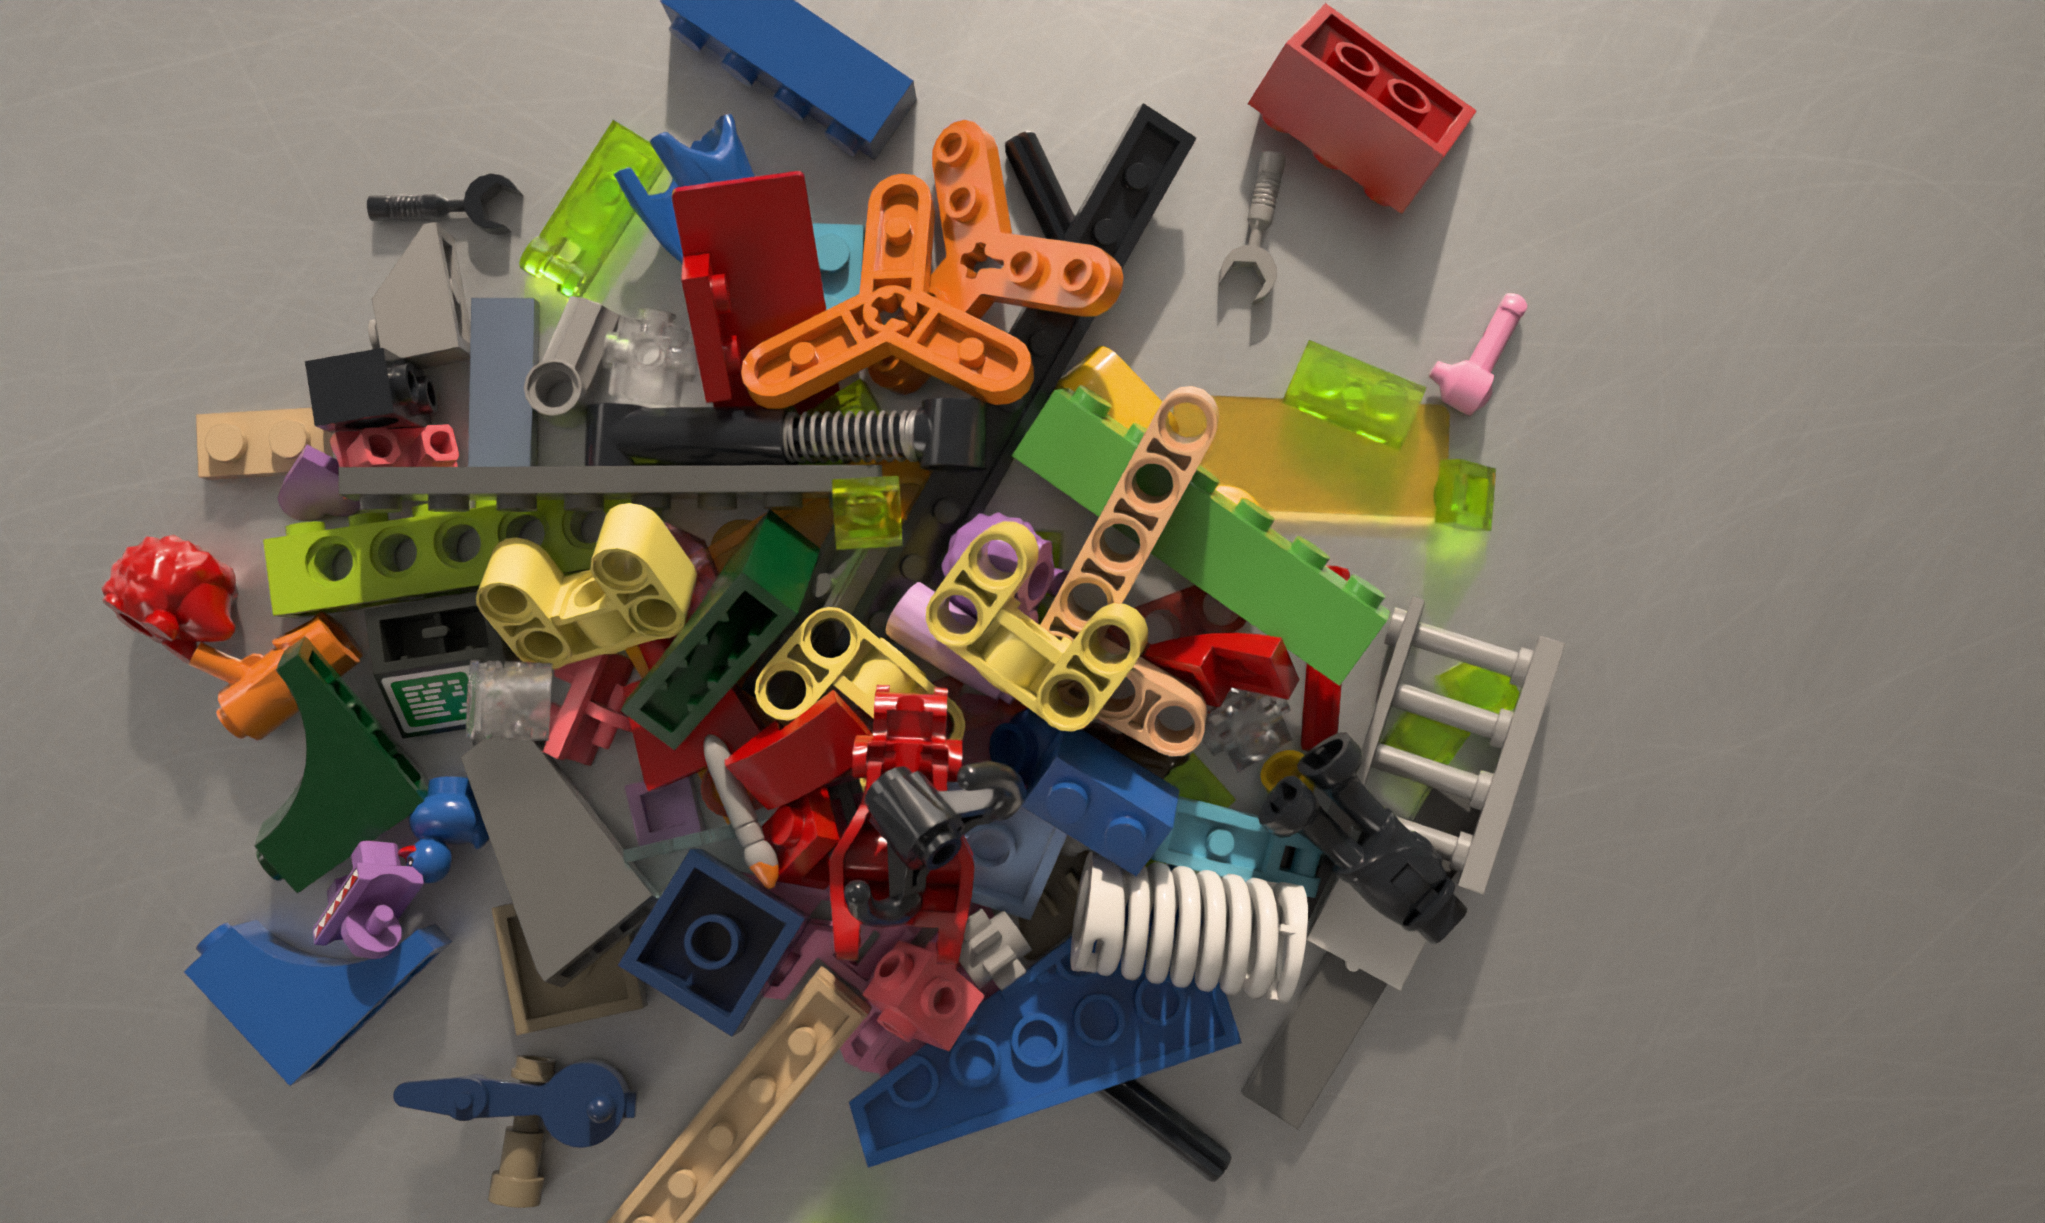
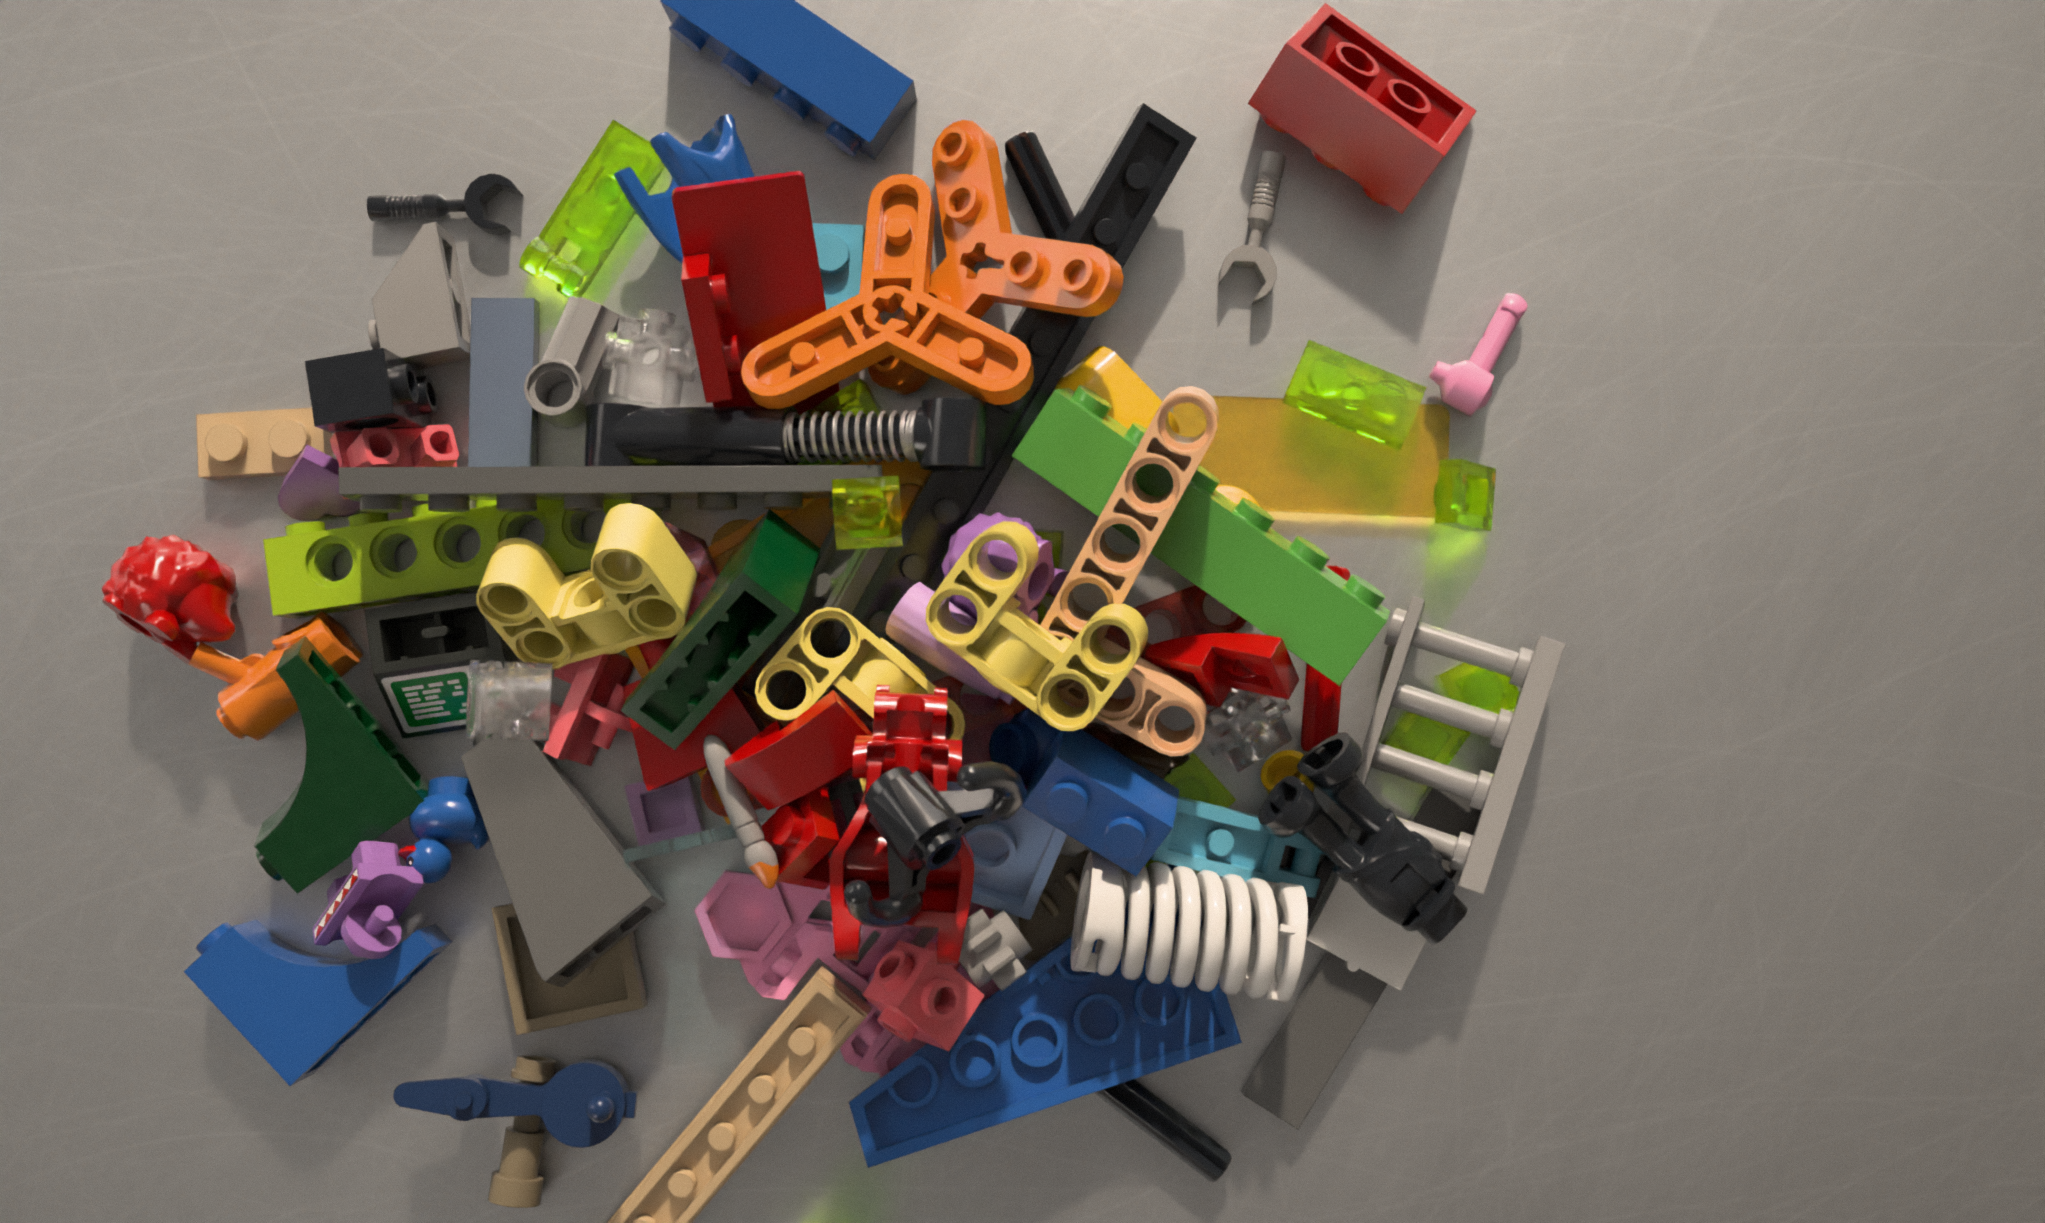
(715, 941): dark blue brick -> none

